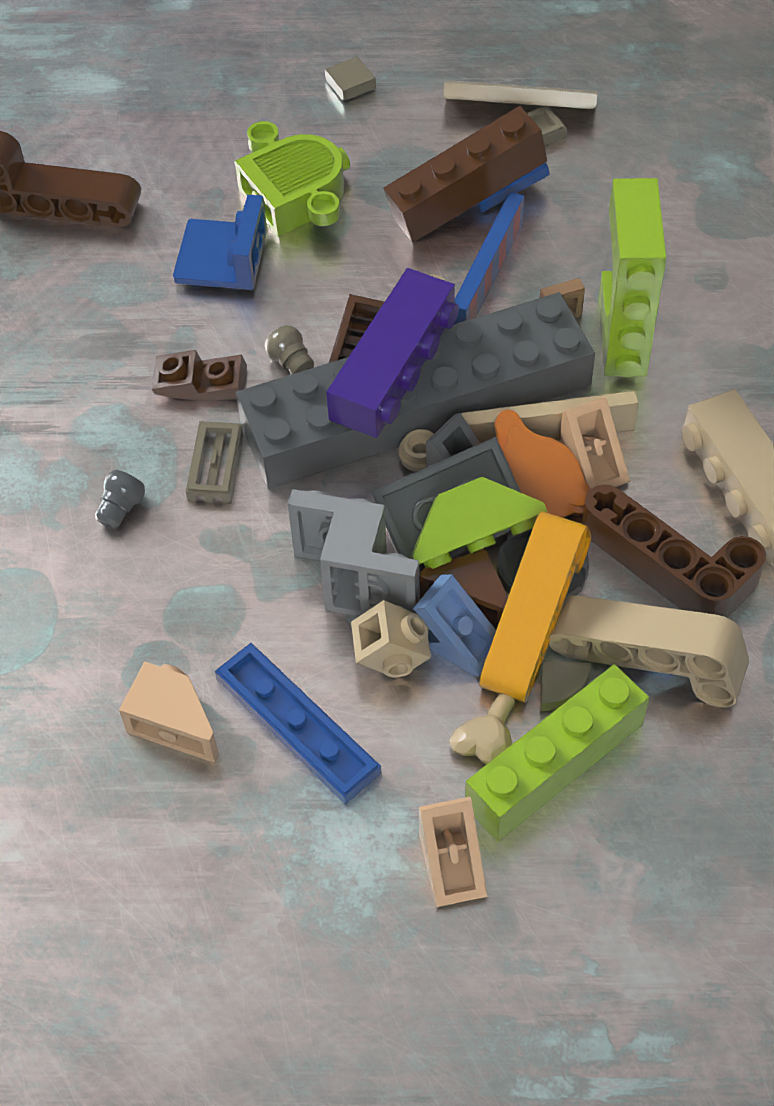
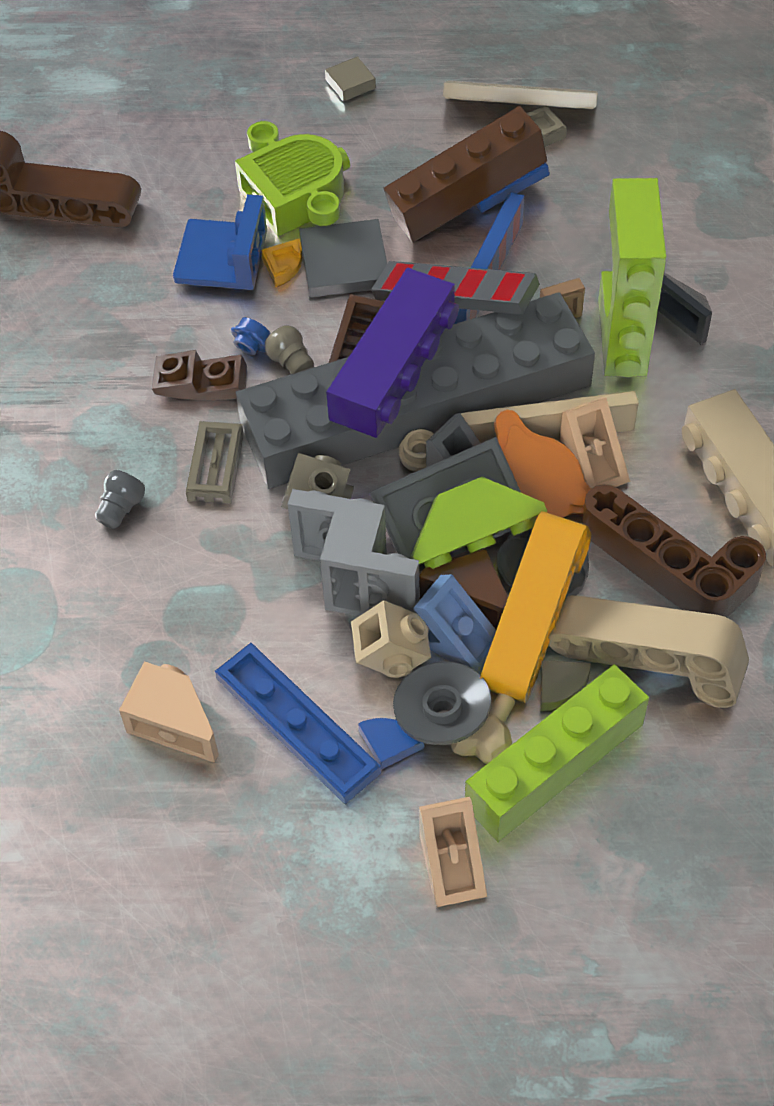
(250, 336): none -> blue plate
(283, 261): none -> light orange tile
(318, 474): none -> dark tan brick
(342, 257): none -> dark grey tile
(387, 741): none -> blue tile
(440, 688): none -> dark grey dish
(474, 287): none -> dark grey tile
(685, 308): none -> black slope

